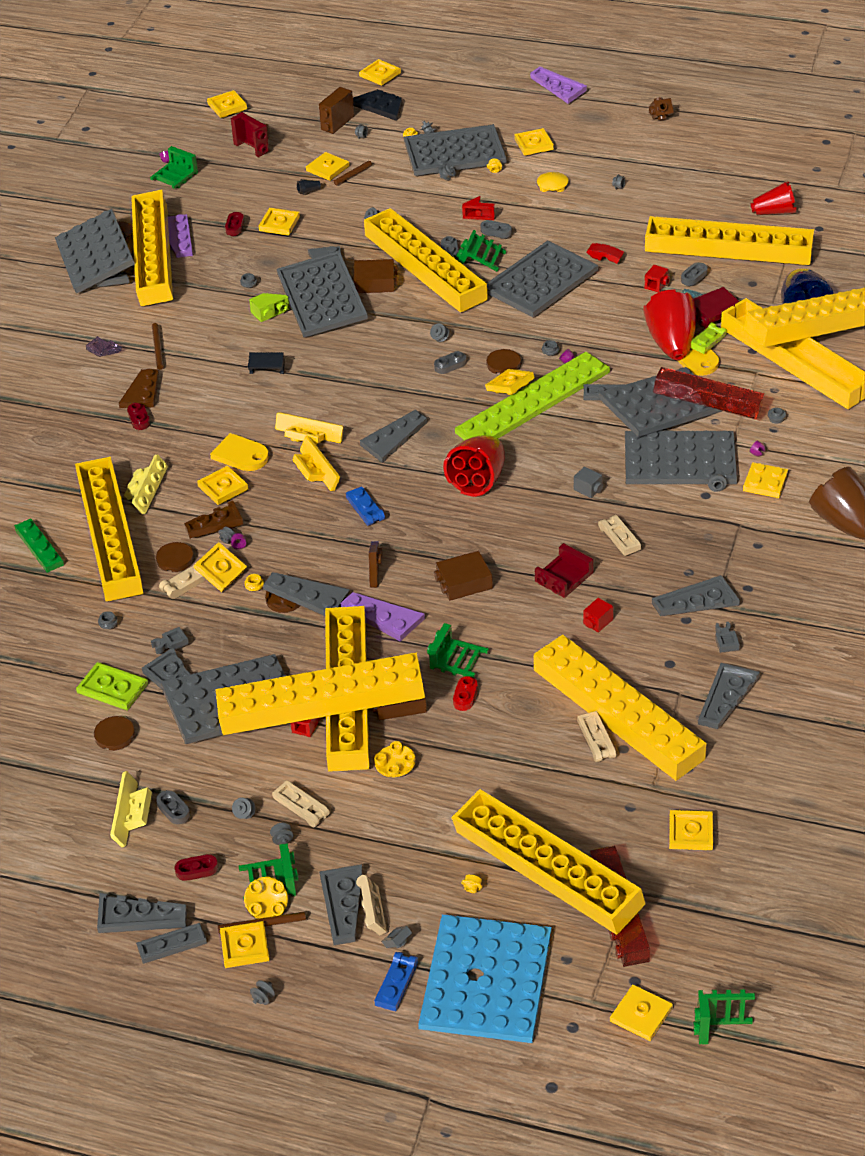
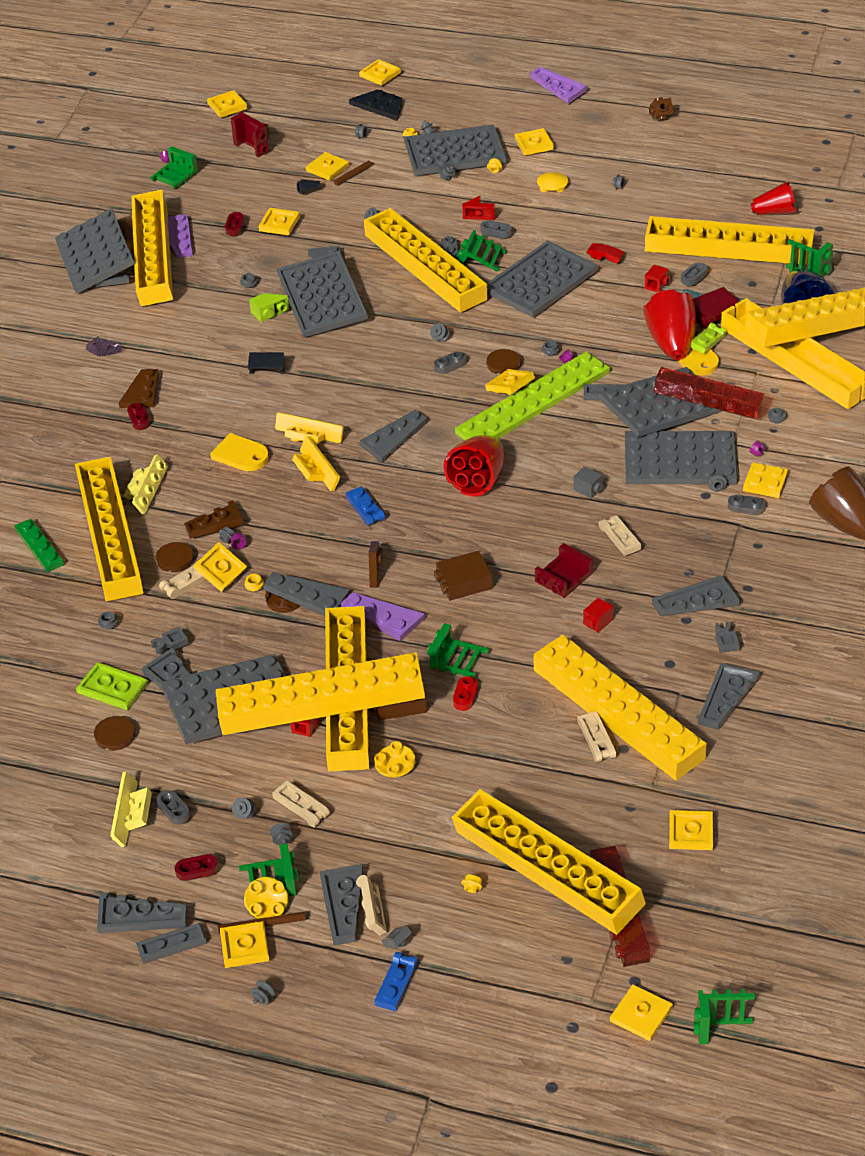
(157, 346): reddish brown bar -> none
(222, 485): yellow plate -> none
(336, 110): reddish brown brick -> none
(375, 275): reddish brown brick -> none
(501, 1001): dark azure plate -> none
(746, 504): none -> flat silver plate
(818, 260): none -> green plate

